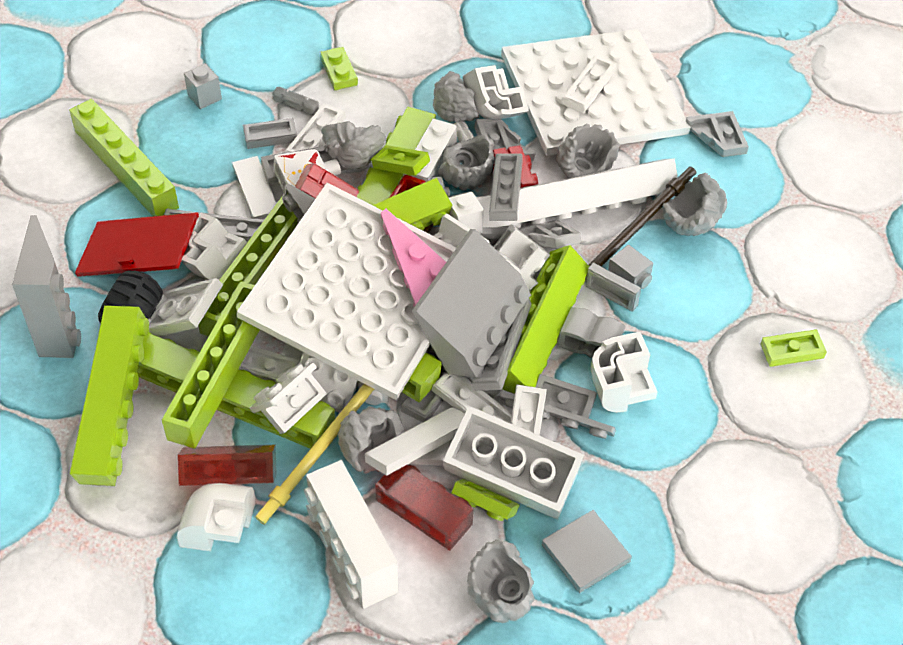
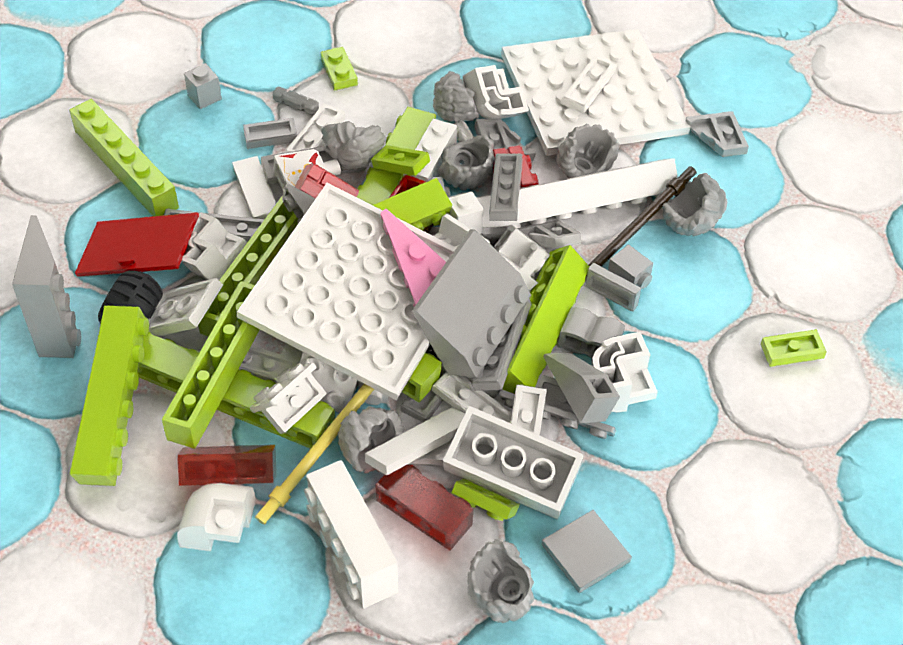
(584, 386): none -> light grey slope

